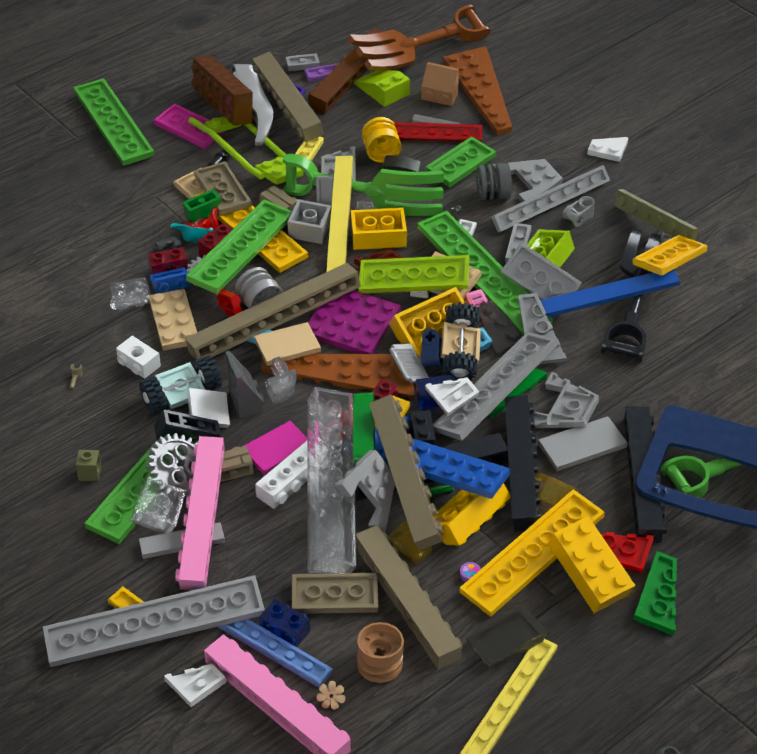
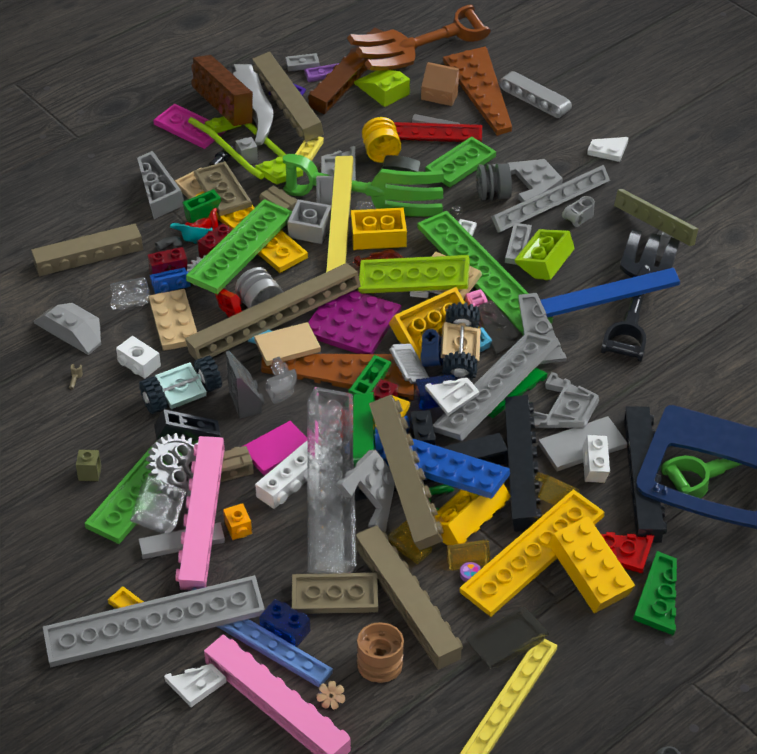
(72, 326): none -> light grey wedge
(87, 249): none -> dark tan brick
(114, 122): bright green plate -> none
(160, 187): none -> light grey wedge
(209, 405): white tile -> none
(237, 521): none -> light orange brick
(247, 149): none -> light grey brick
(371, 375): none -> green slope
(468, 552): none -> clear yellow slope
(535, 94): none -> light grey beam
(538, 274): light grey tile -> none
(596, 458): none -> white brick
(669, 255): yellow tile -> none

